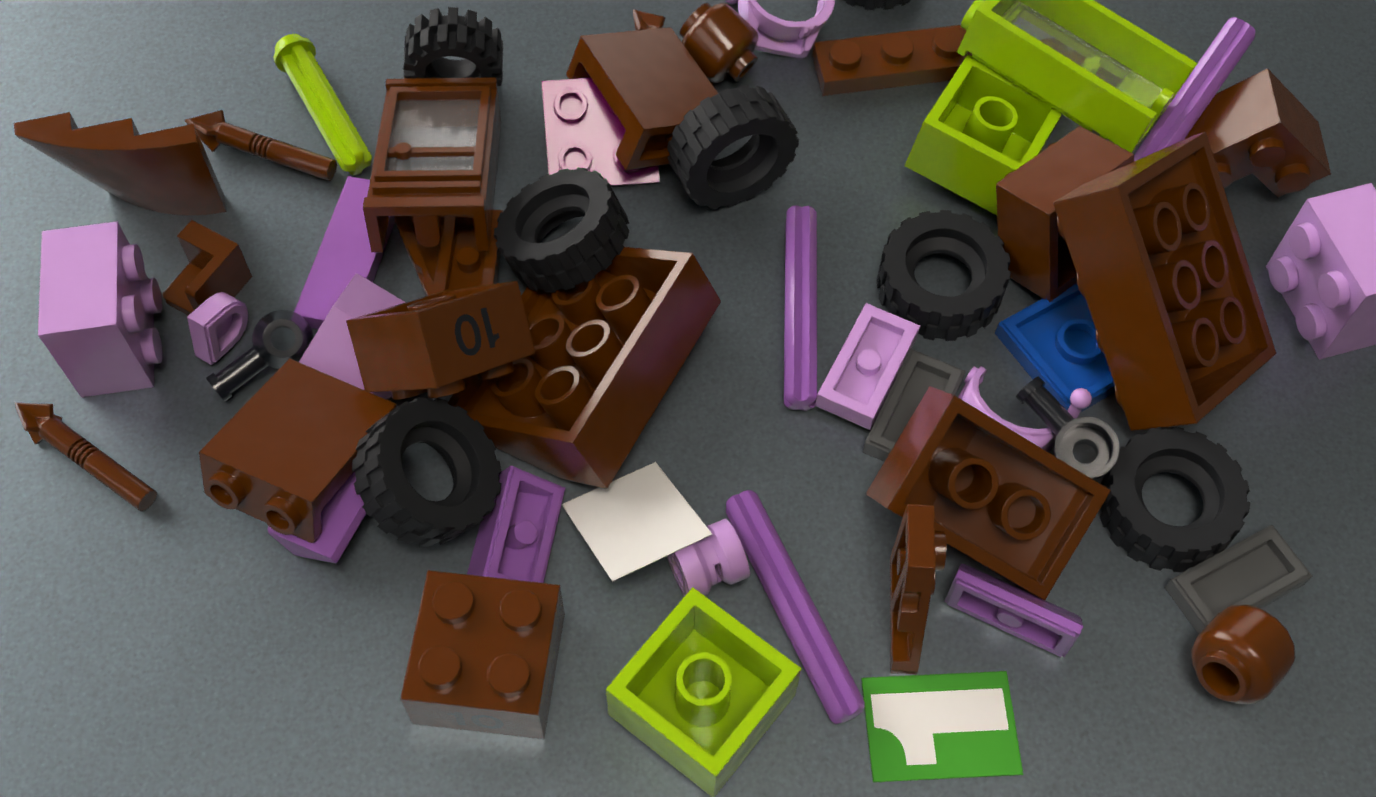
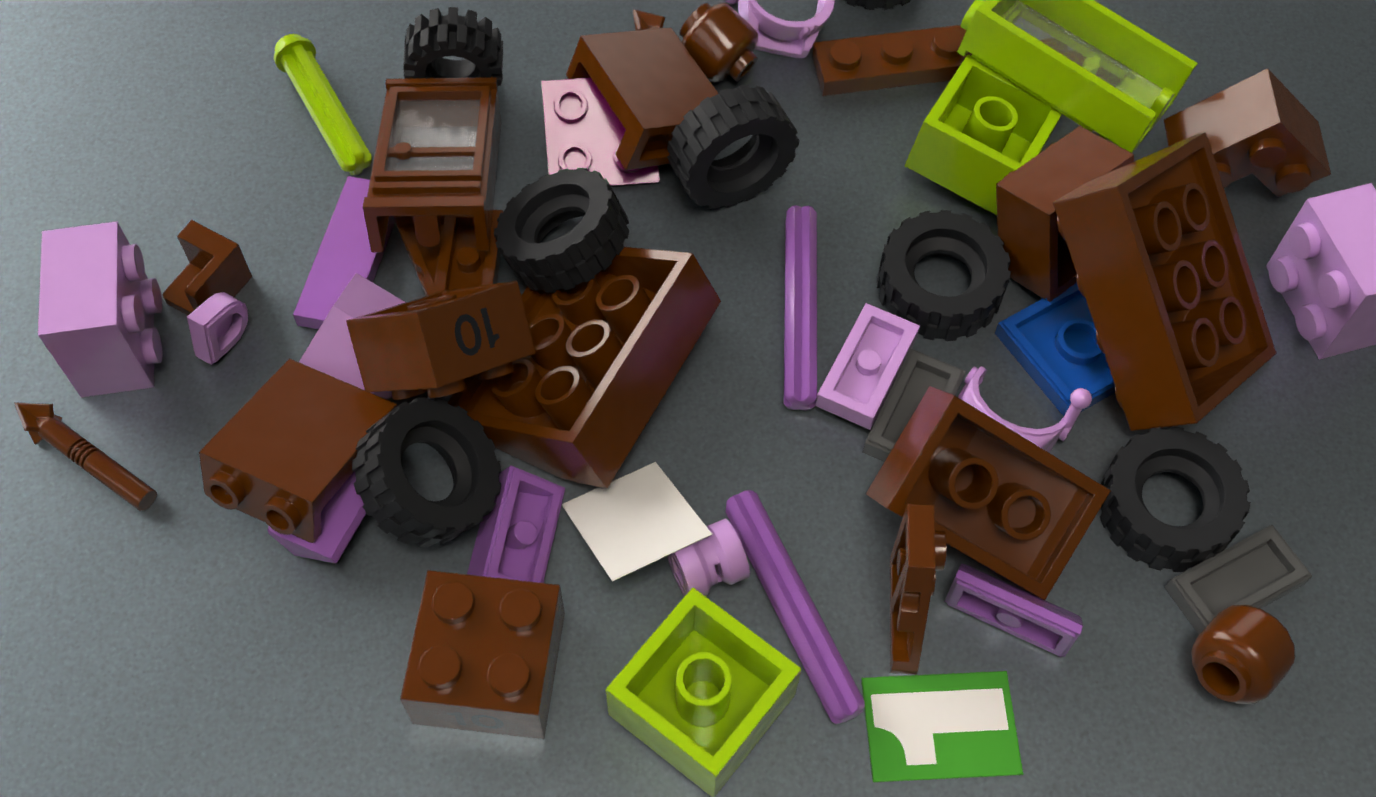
(151, 170): reddish brown slope -> none
(215, 131): reddish brown piece -> none
(263, 352): black bar -> none
(1072, 431): black bar -> none
(1199, 87): medium lavender axle -> none

